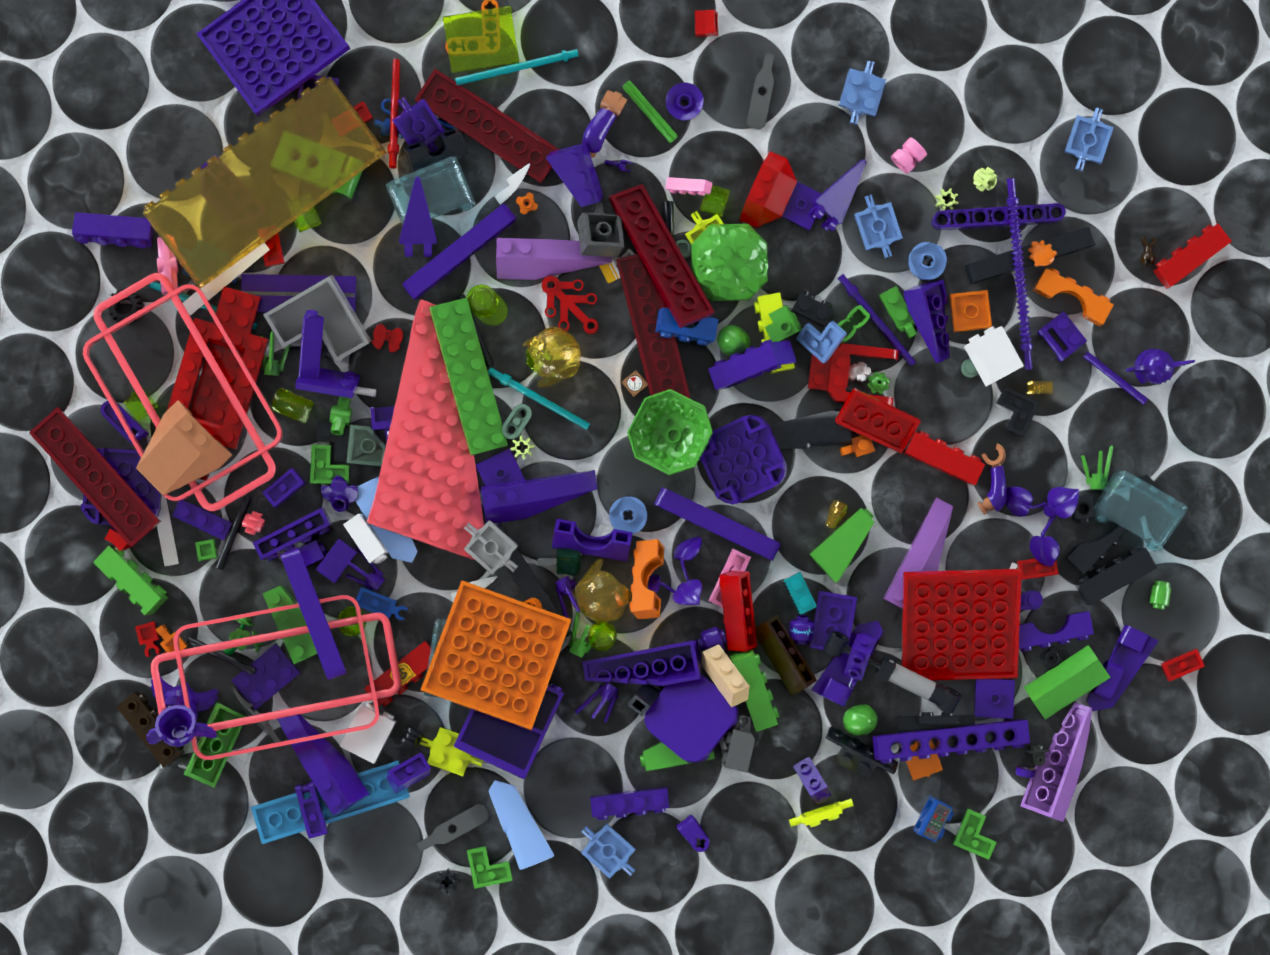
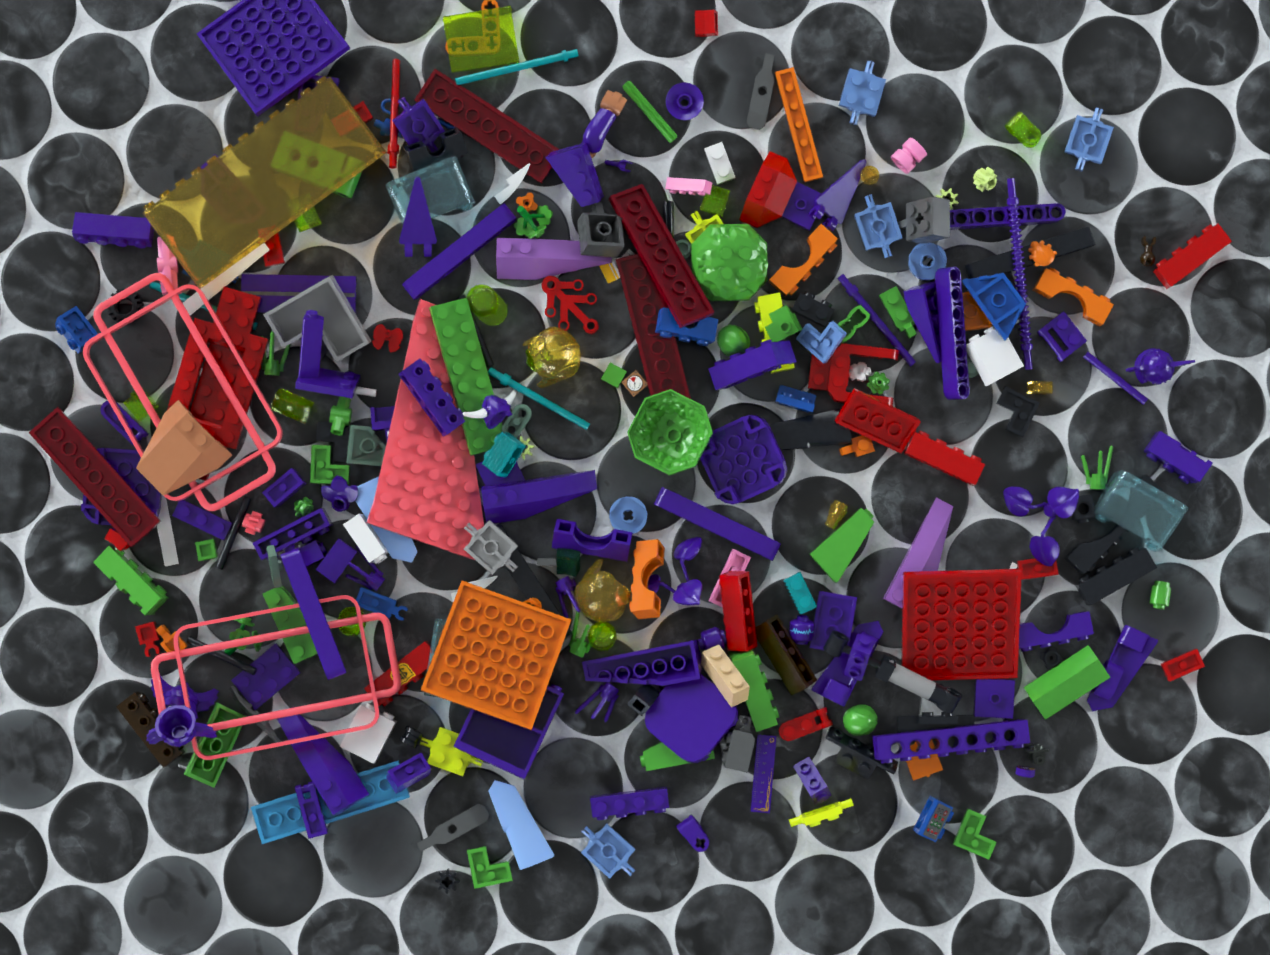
(75, 328): none -> blue bracket
(275, 566): none -> sand green plate
(303, 507): none -> bright green plant
(432, 397): none -> dark purple brick
(493, 410): none -> dark purple helmet
(503, 454): none -> teal brick
(526, 226): none -> bright green plant
(613, 375): none -> bright green tile
(719, 163): none -> white plate
(763, 773): none -> dark purple tile
(787, 278): none -> orange arch
(795, 399): none -> blue bracket
(798, 124): none -> orange plate
(804, 725): none -> red plate
(869, 175): none -> clear yellow plate
(927, 220): none -> dark grey hinge
(952, 333): none -> dark purple beam
(997, 300): none -> blue wing
(998, 492): dark purple piece -> none
(1022, 128): none -> clear neon green piece
(1031, 600): dark purple door -> none
(1057, 778): medium lavender wedge -> none
(1176, 458): none -> dark purple wedge

